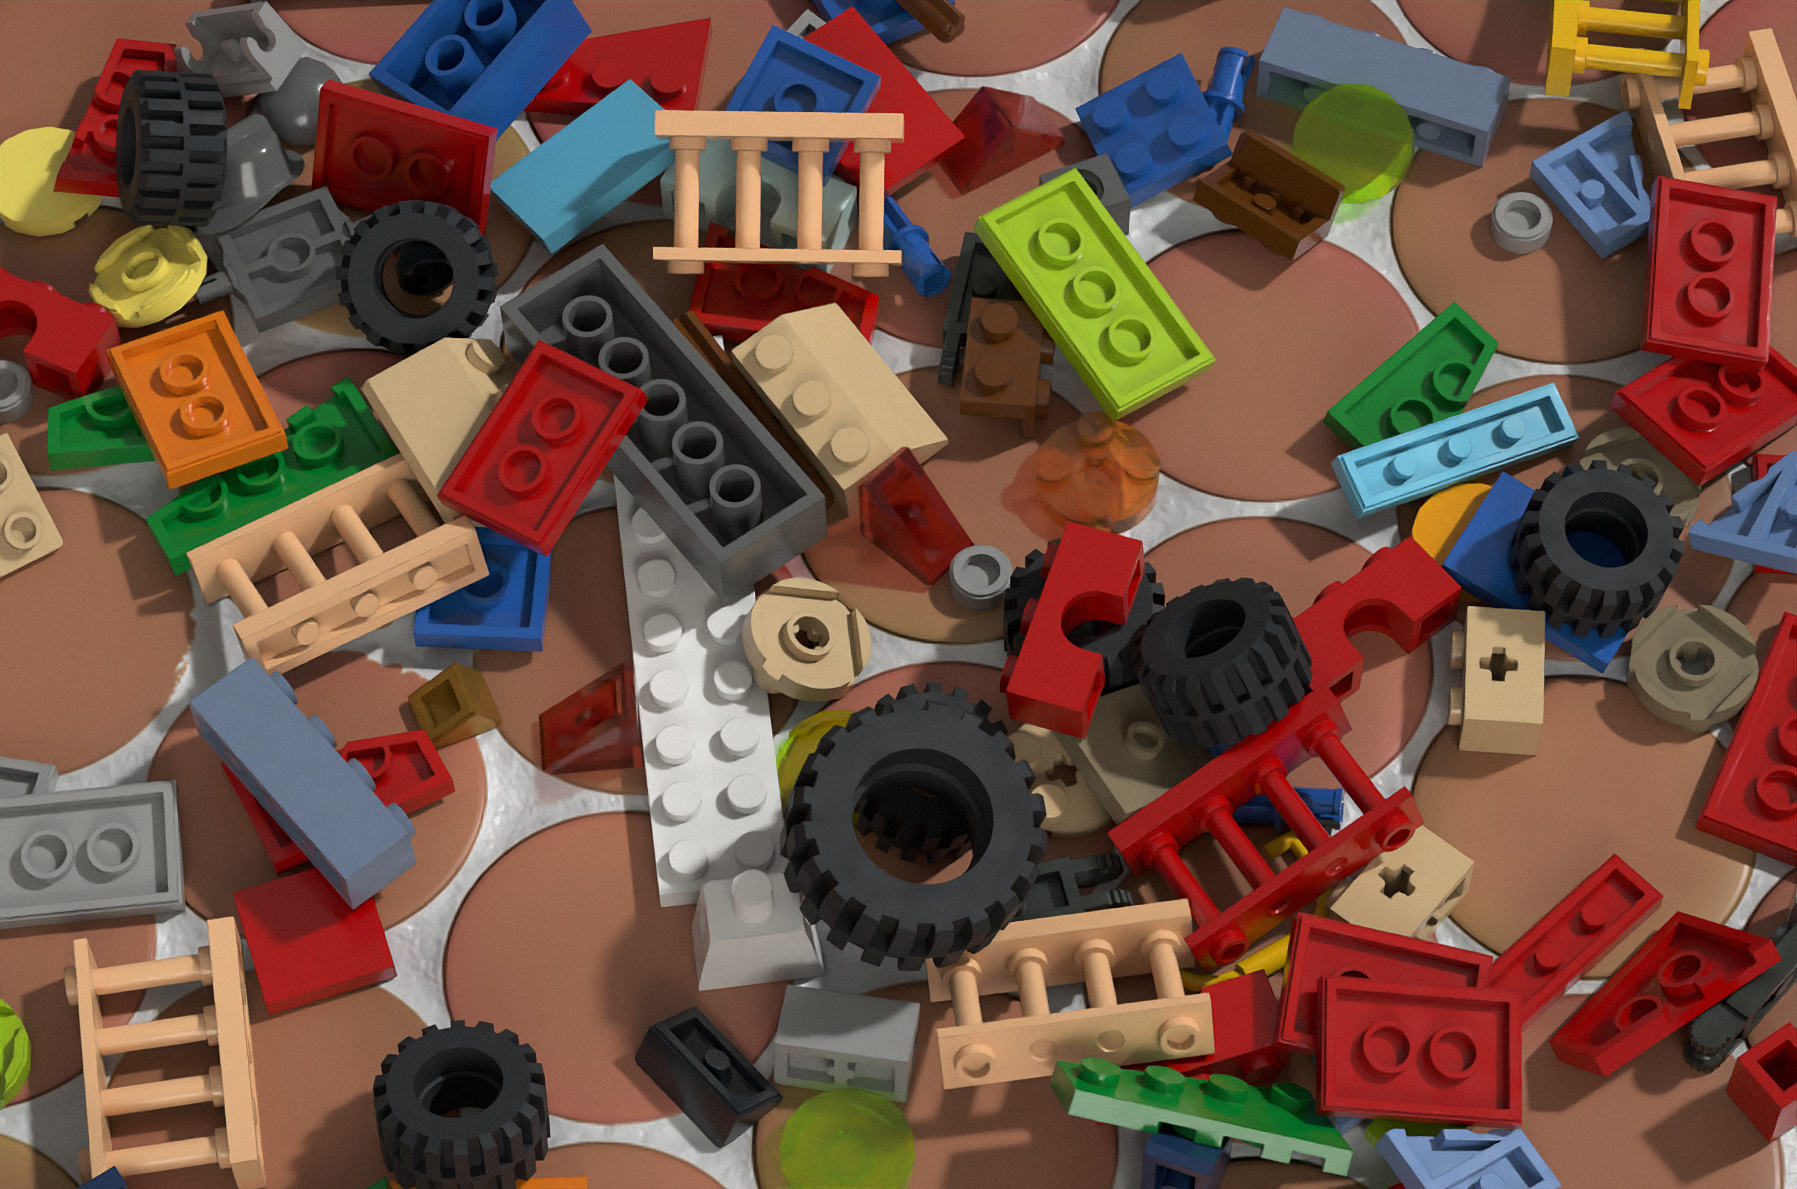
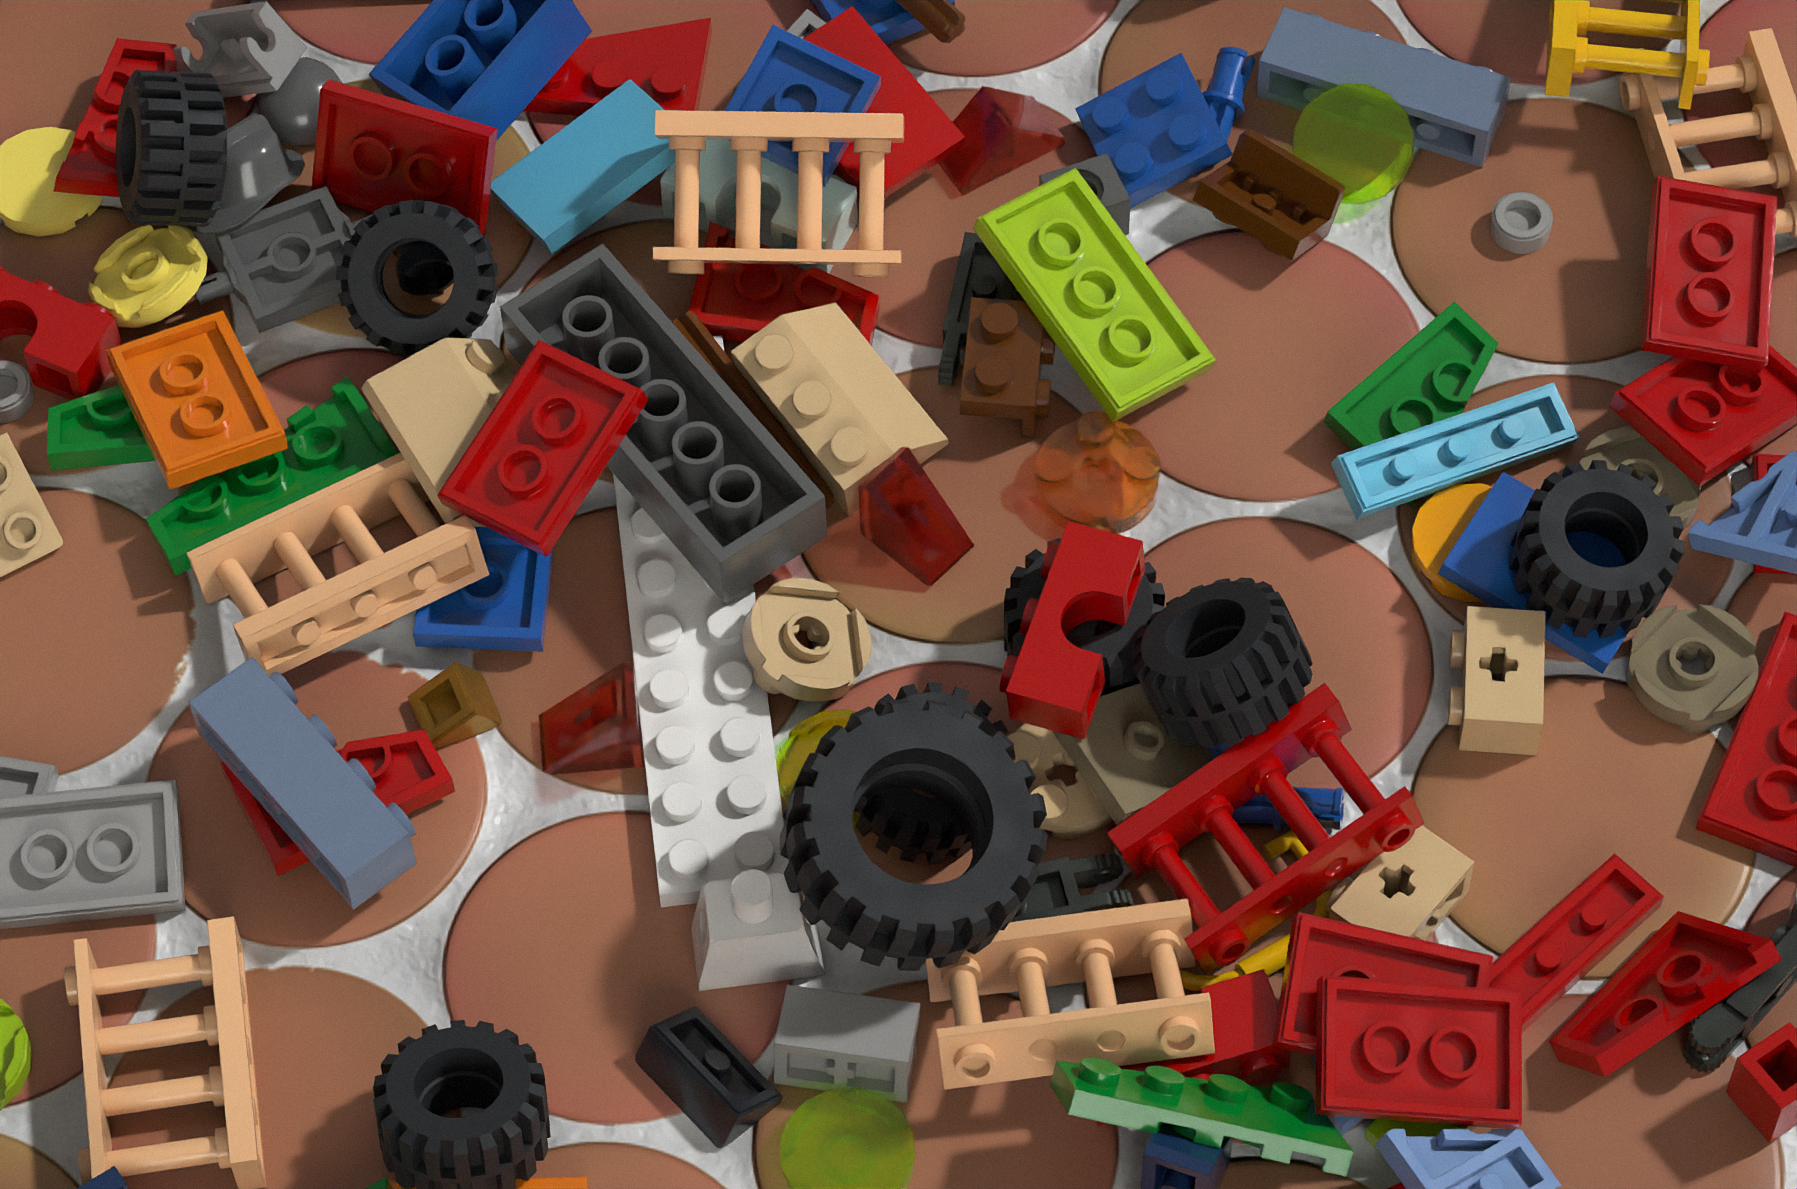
(311, 940): red tile -> none
(918, 259): blue axle -> none
(980, 577): light grey tile -> none
(1393, 594): red arch -> none
(1598, 185): medium blue wing -> none

